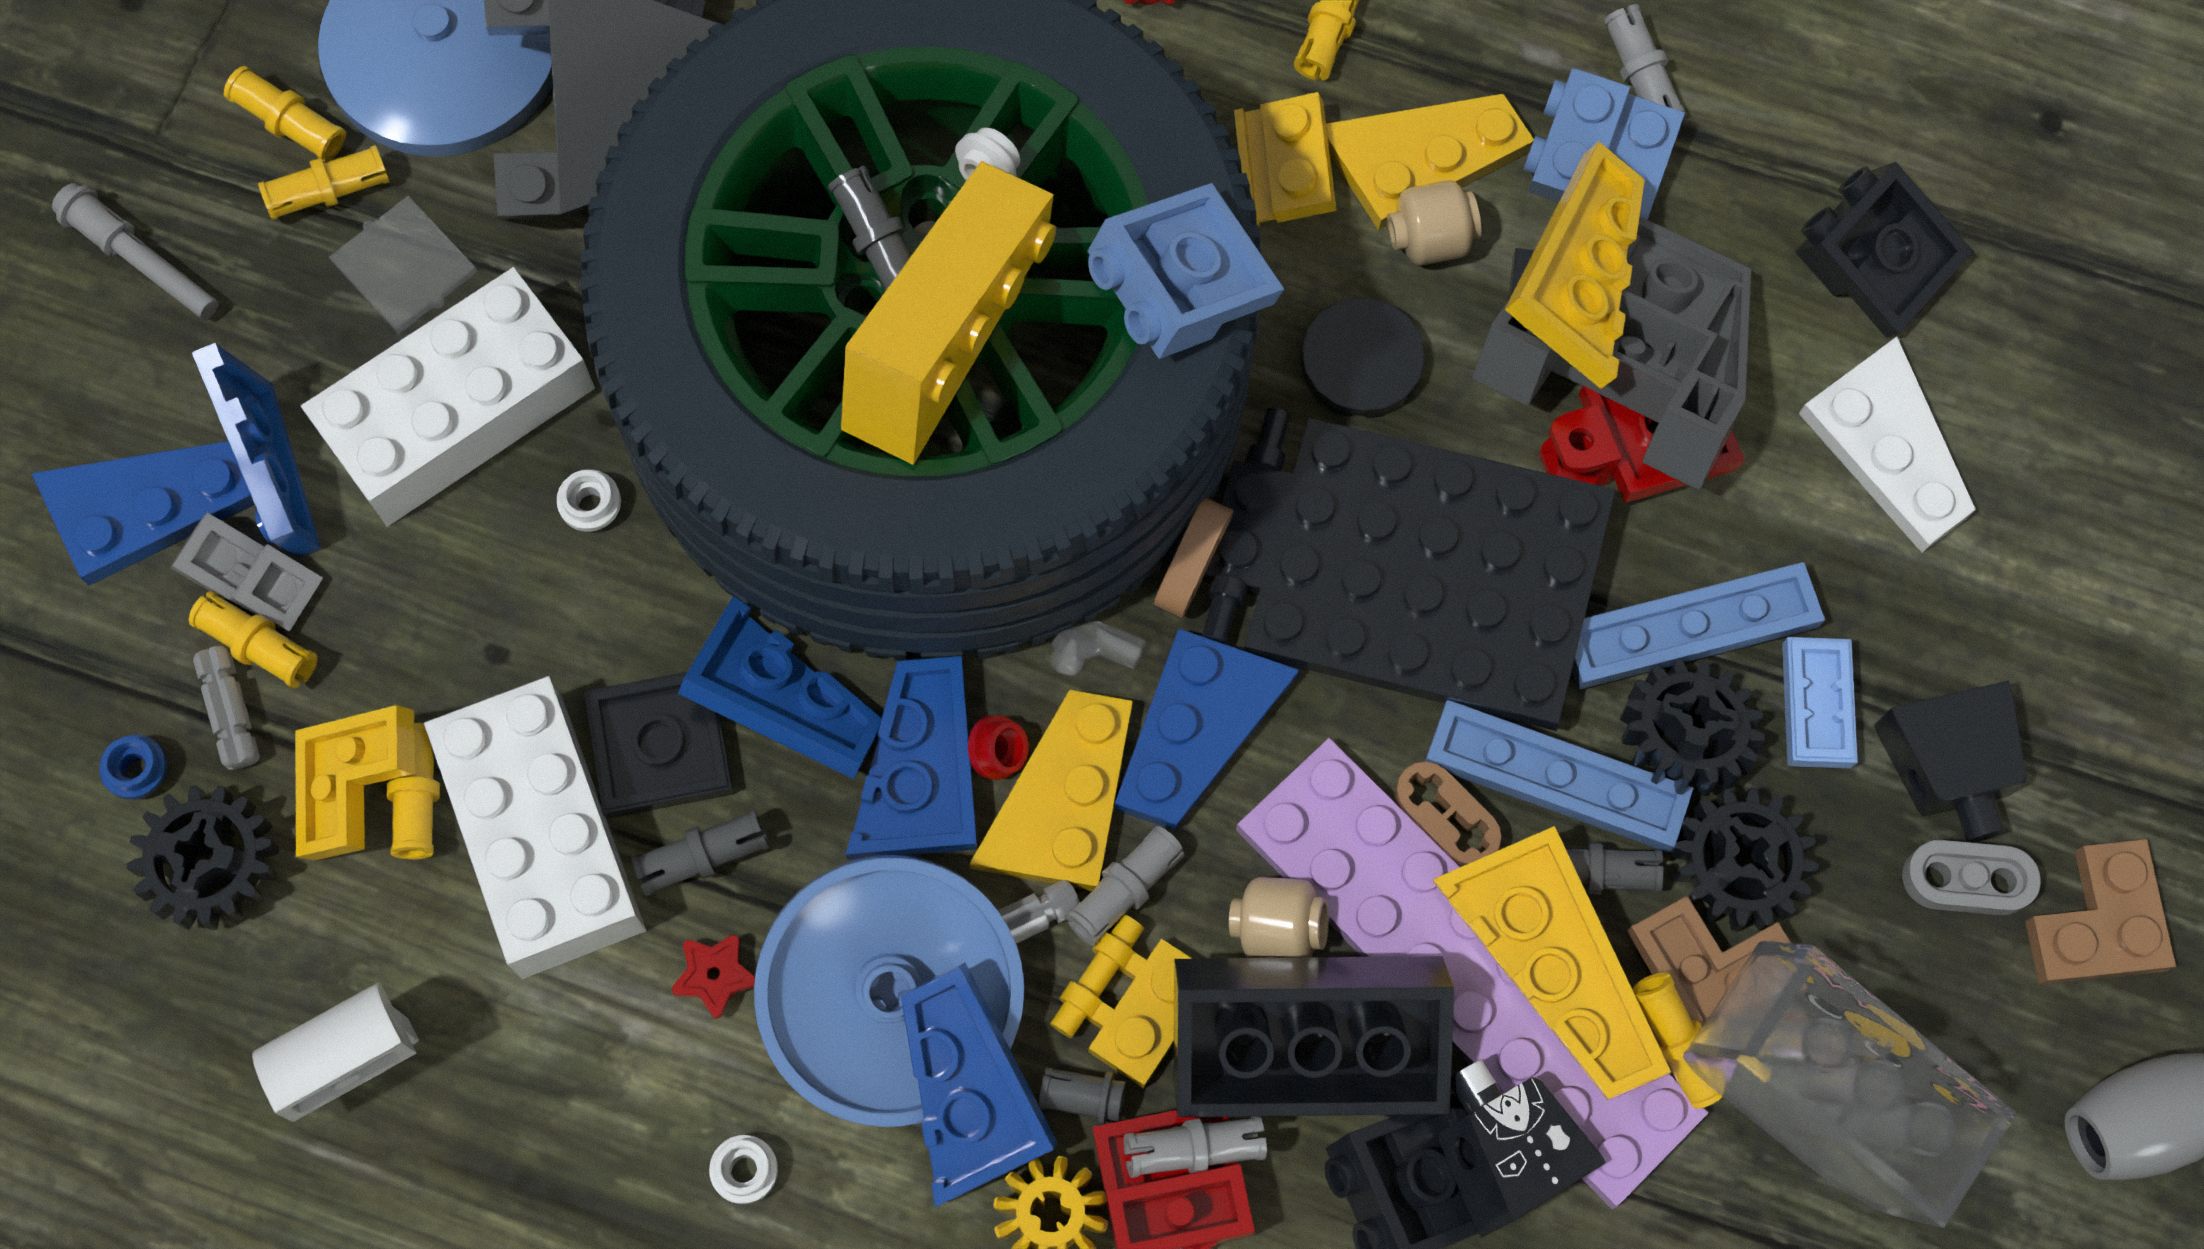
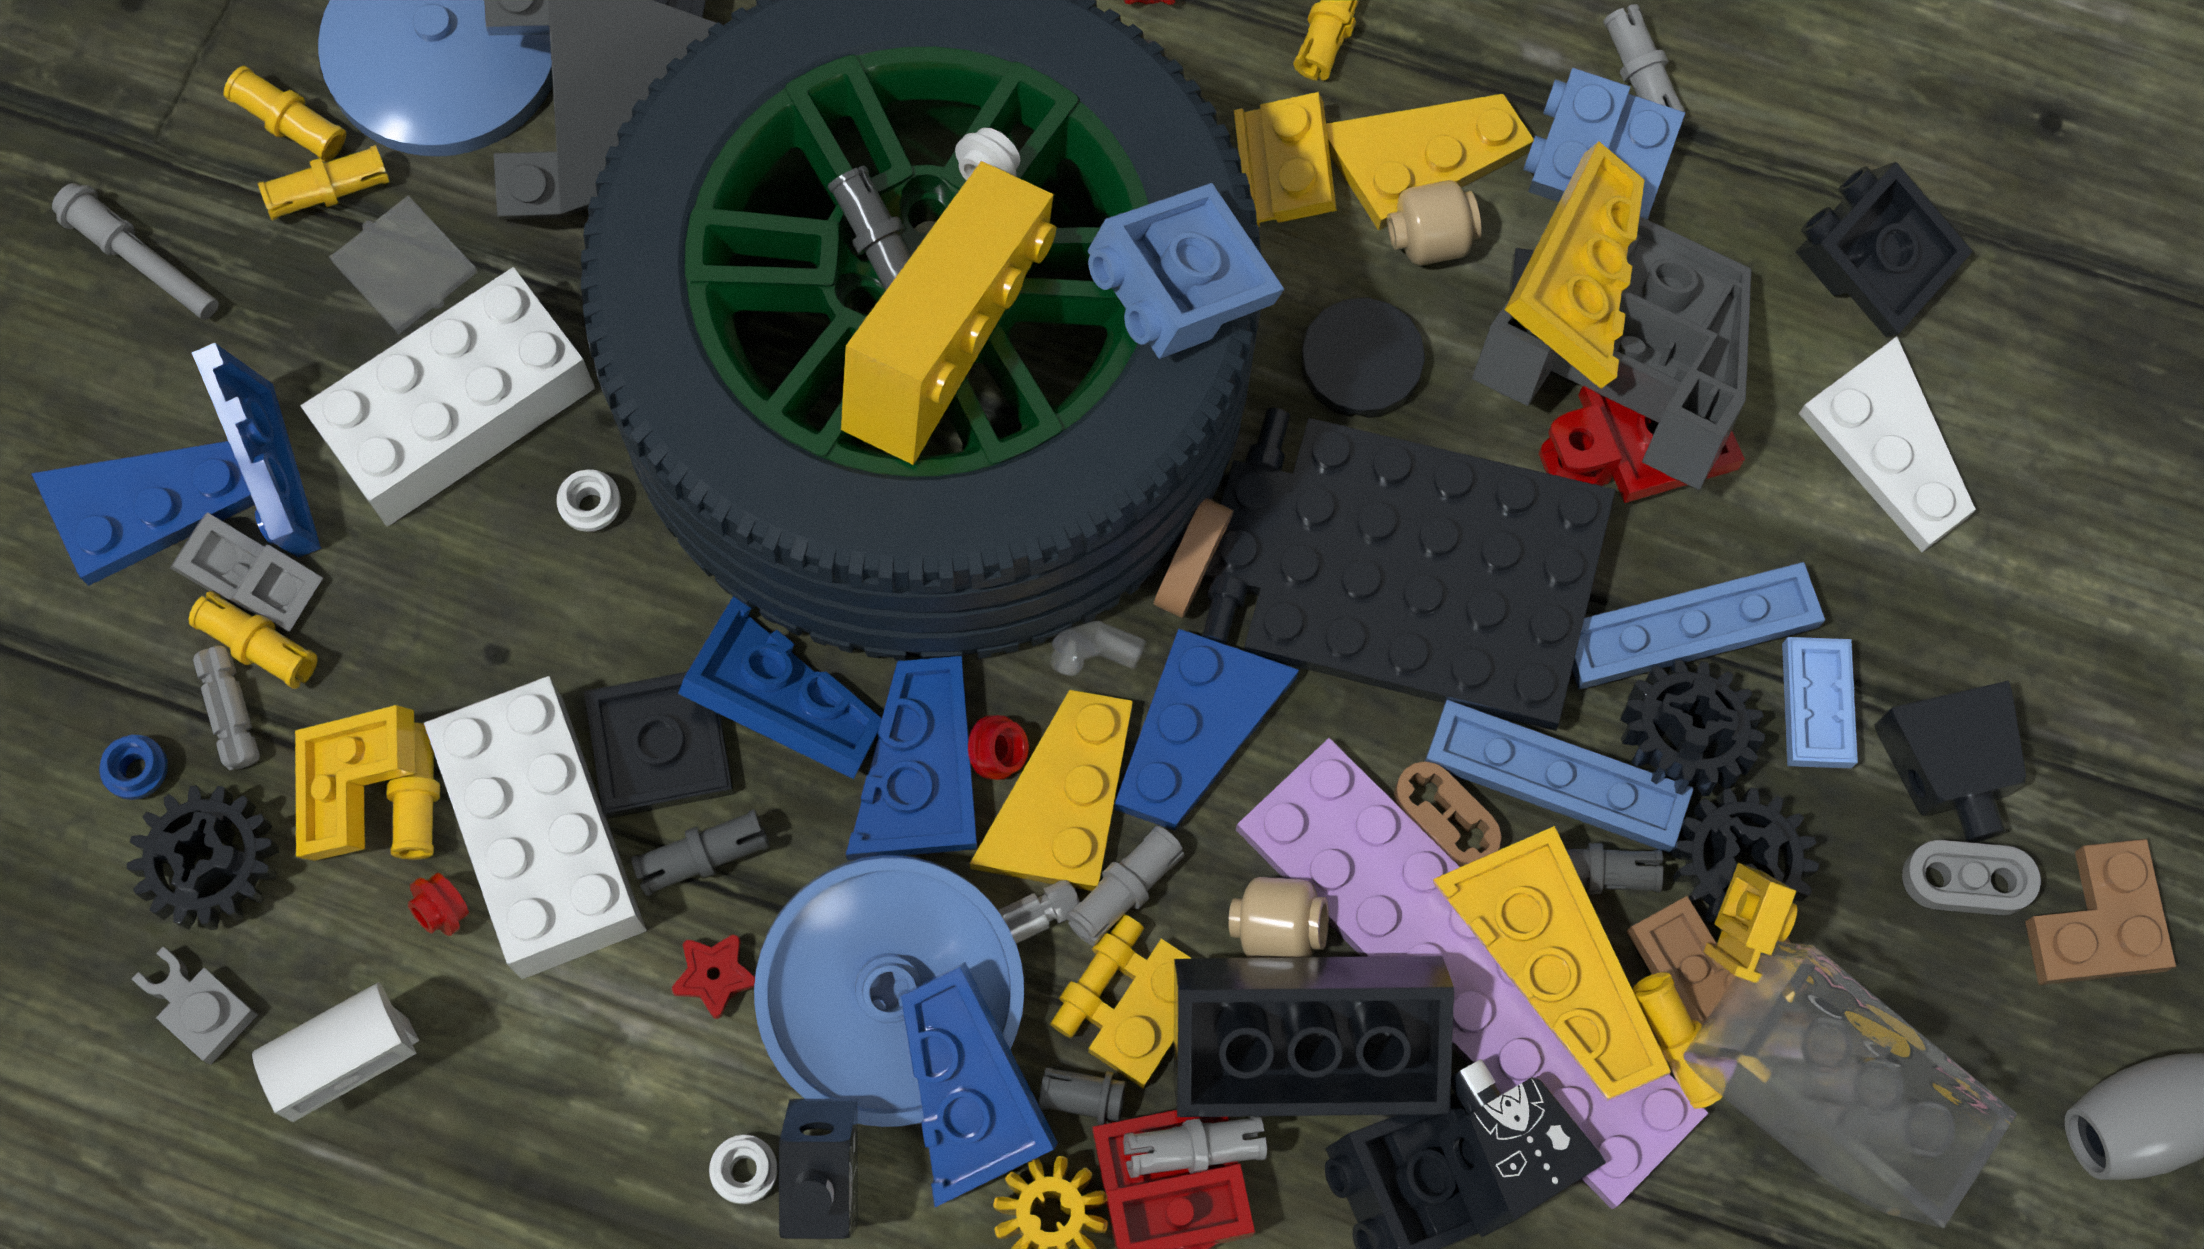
(200, 1011): none -> light grey plate
(437, 904): none -> red plate
(819, 1171): none -> black torso
(1752, 920): none -> yellow plate

